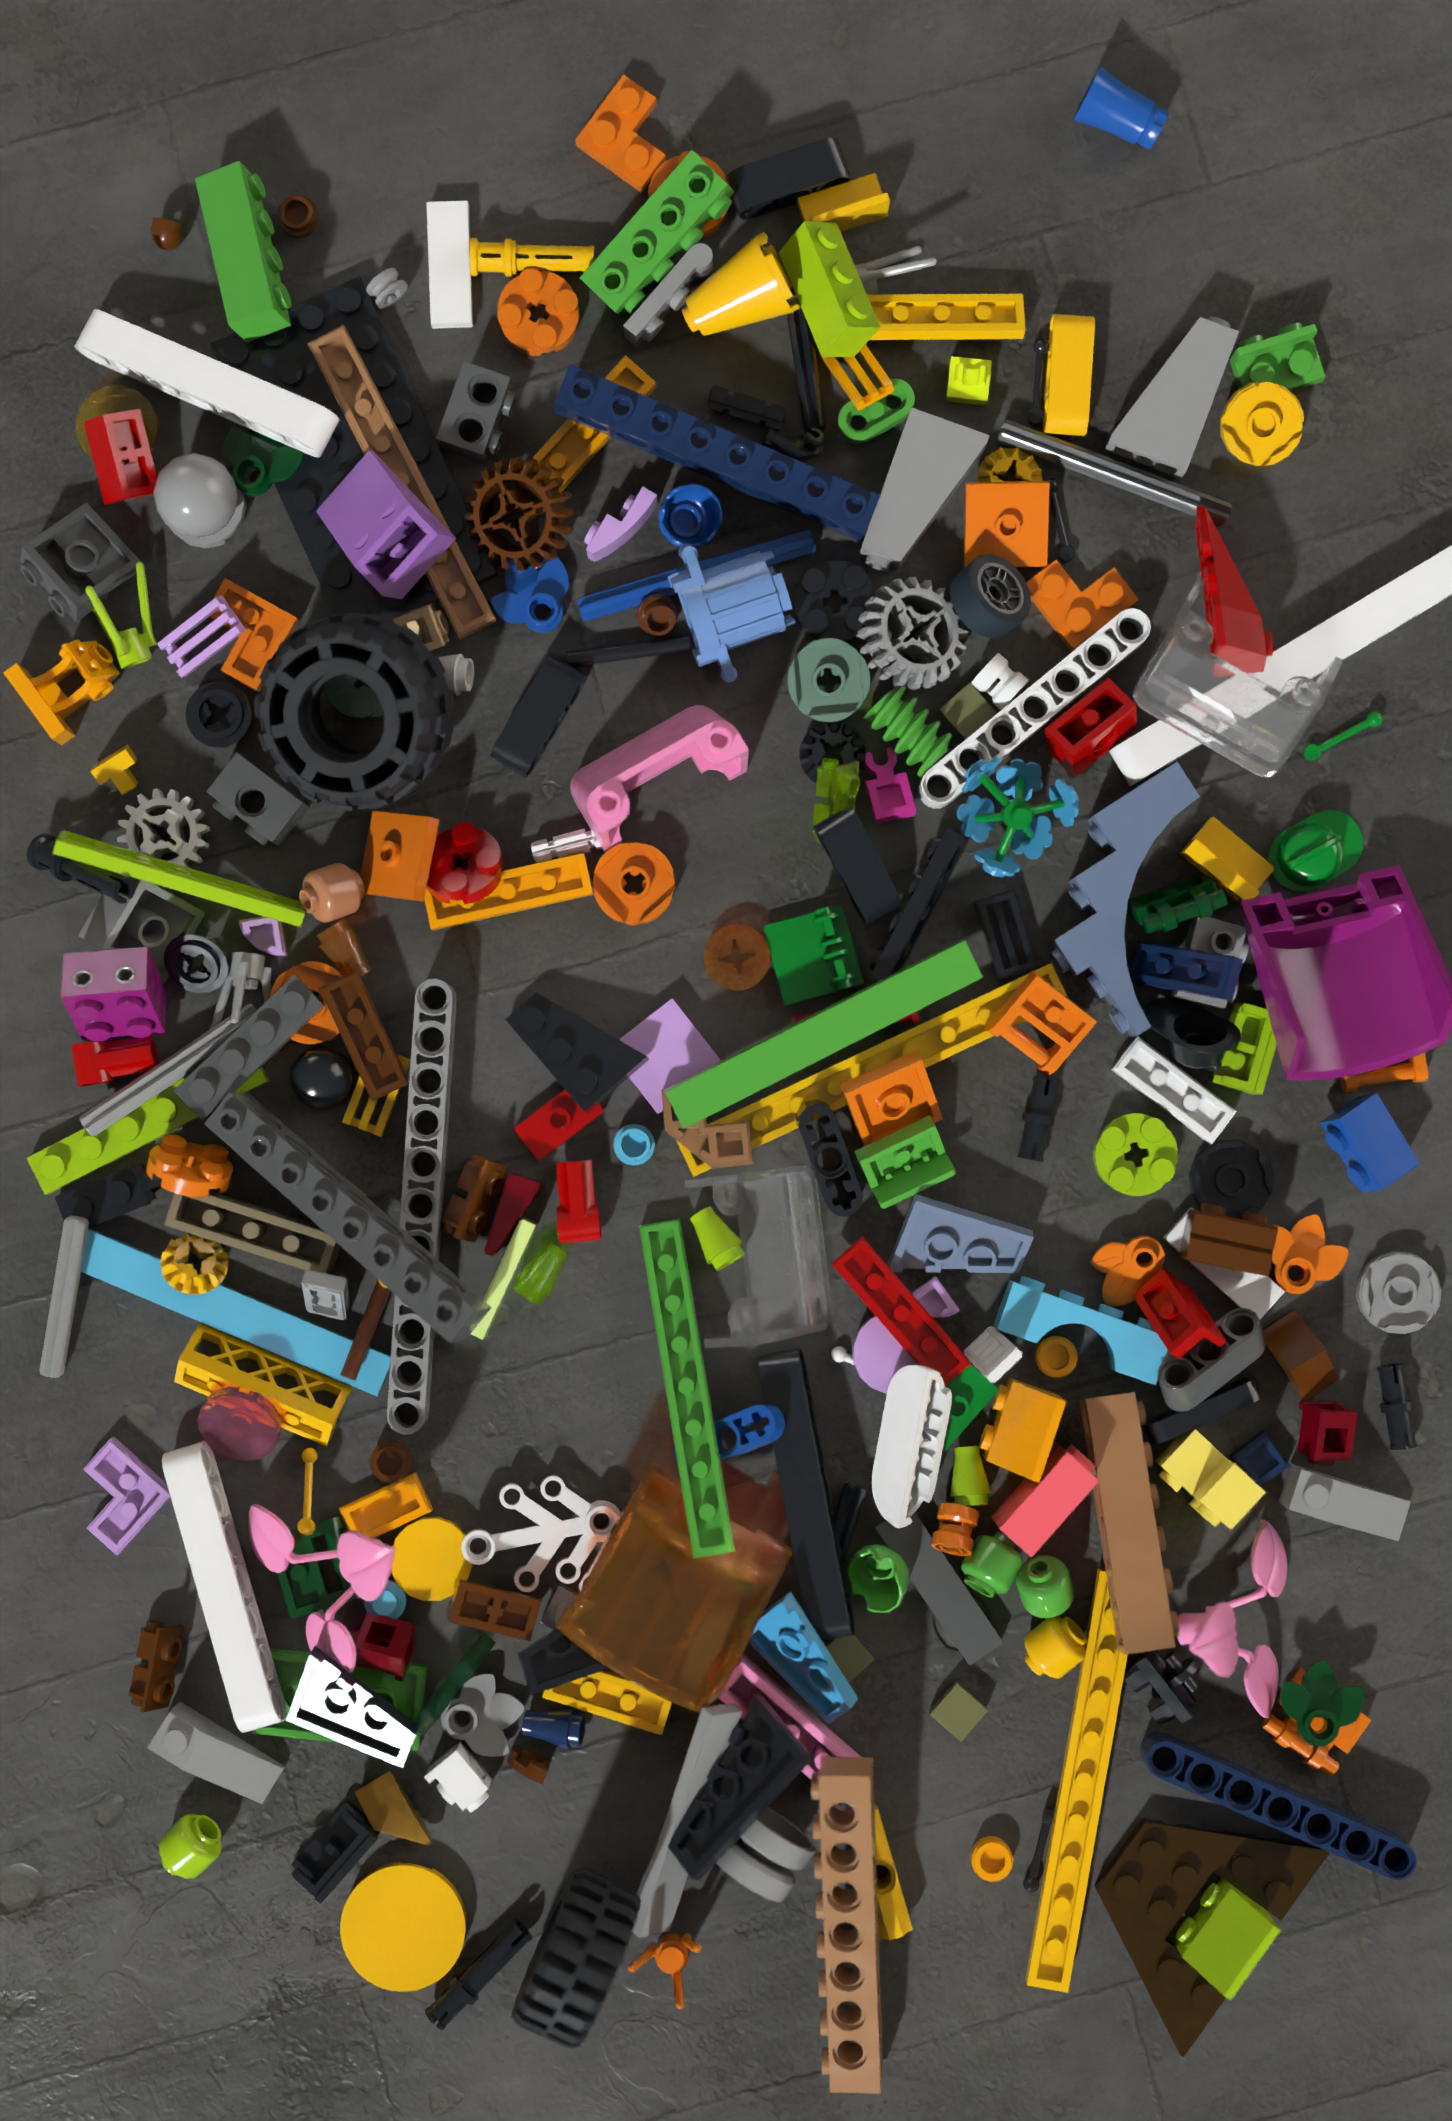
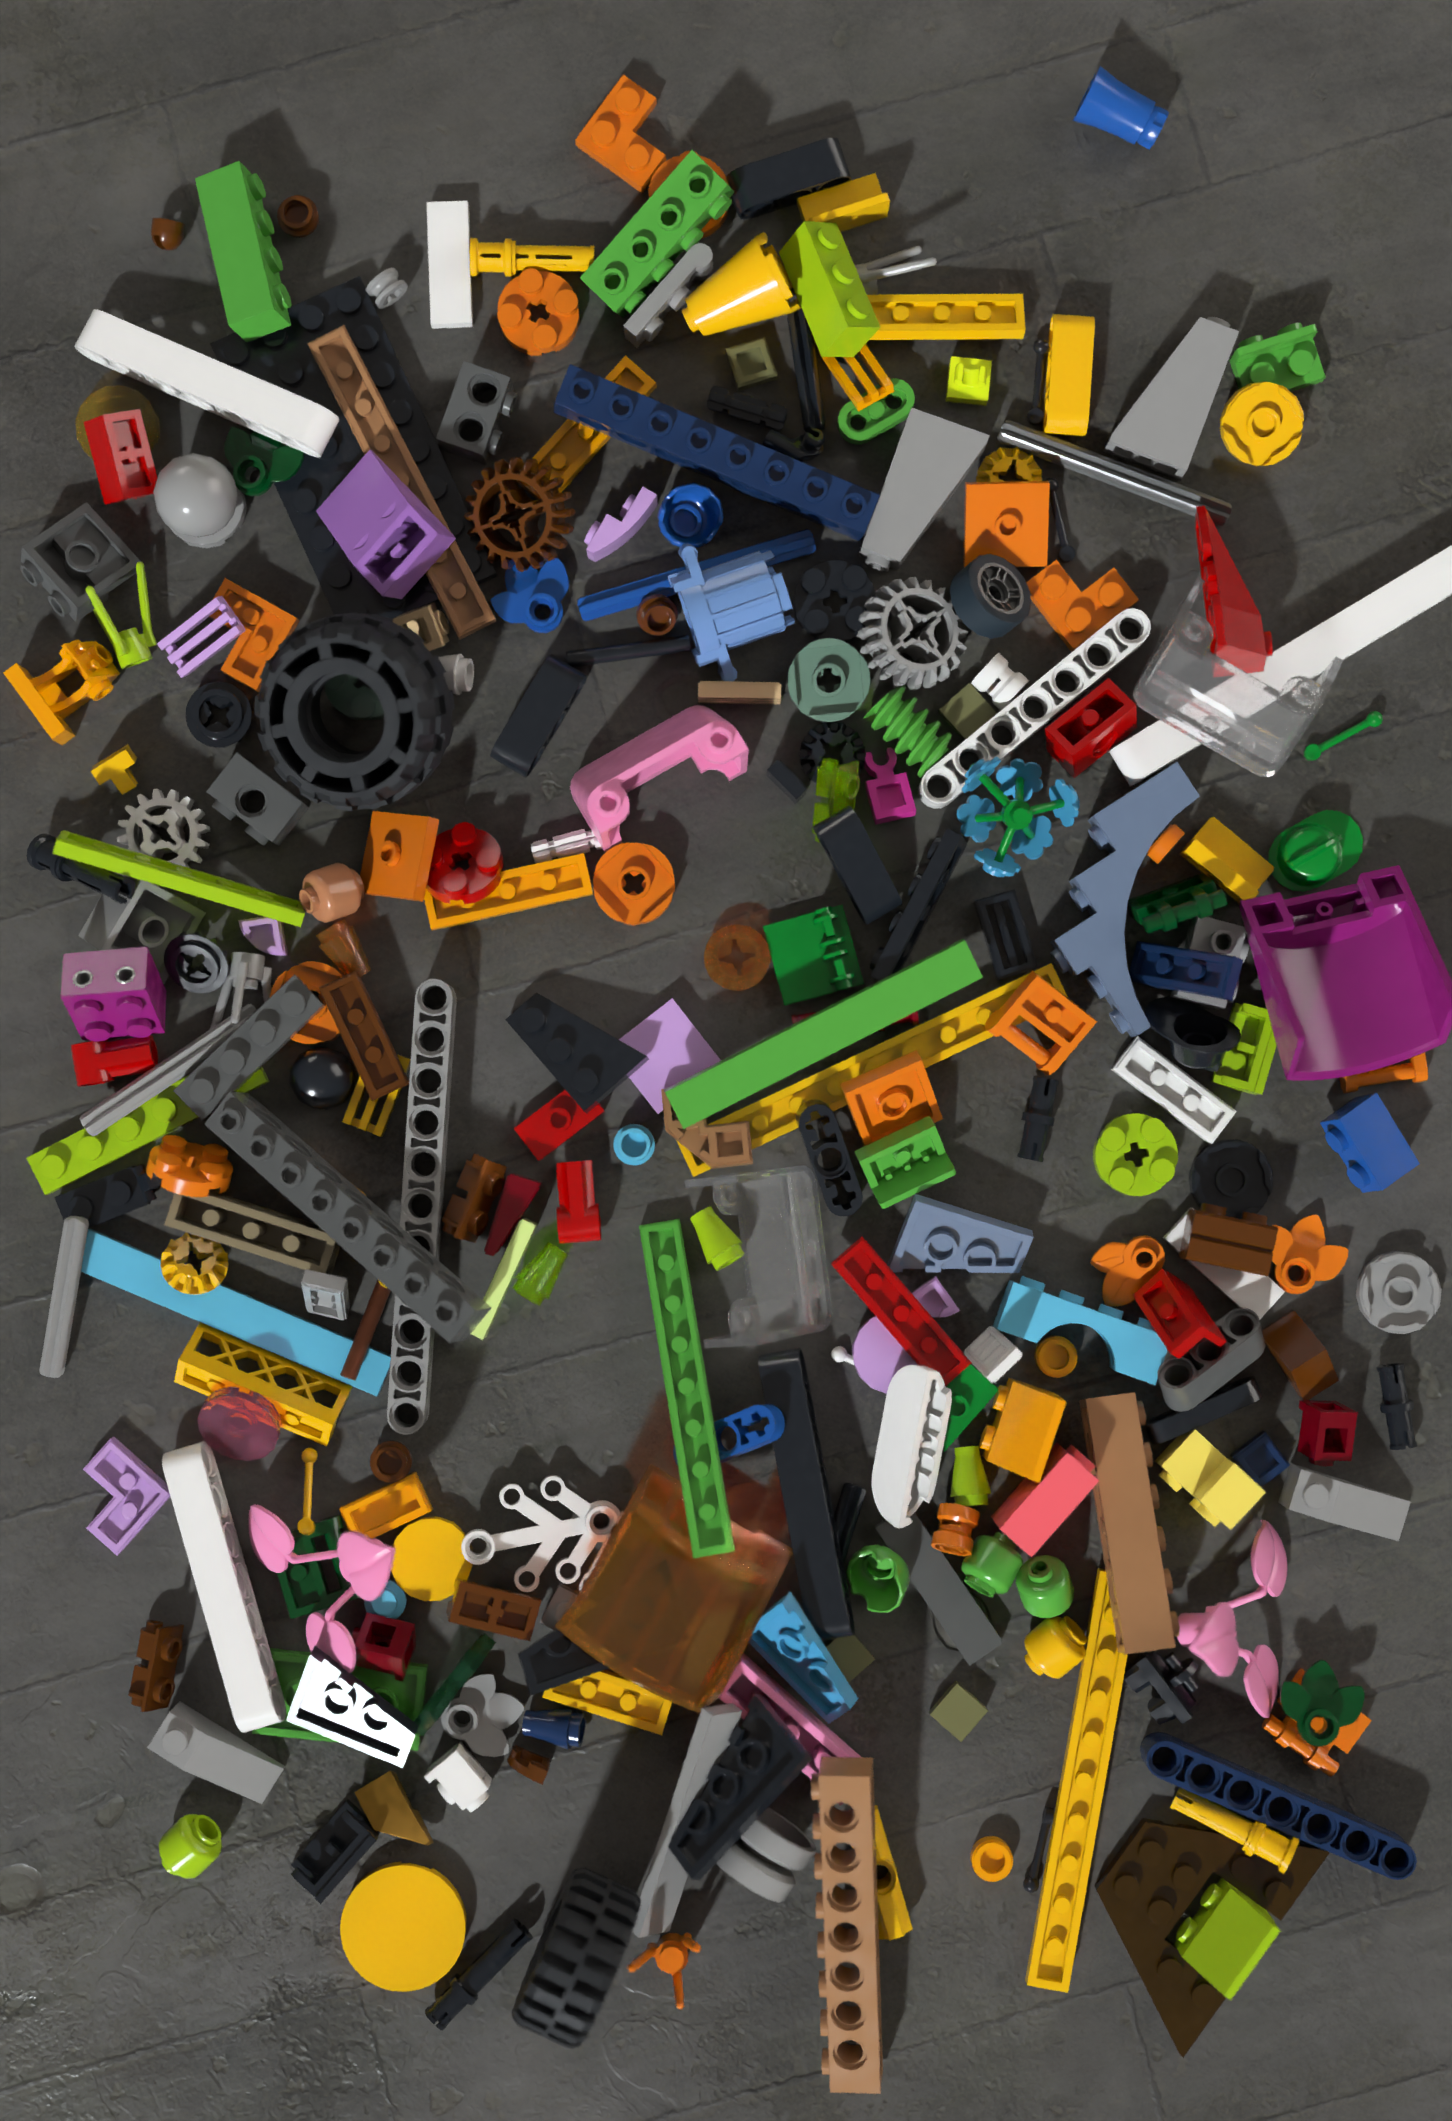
(739, 692): none -> tan tile
(751, 364): none -> olive tile
(786, 781): none -> black tile
(1165, 843): none -> orange tile
(1253, 1836): none -> yellow pin

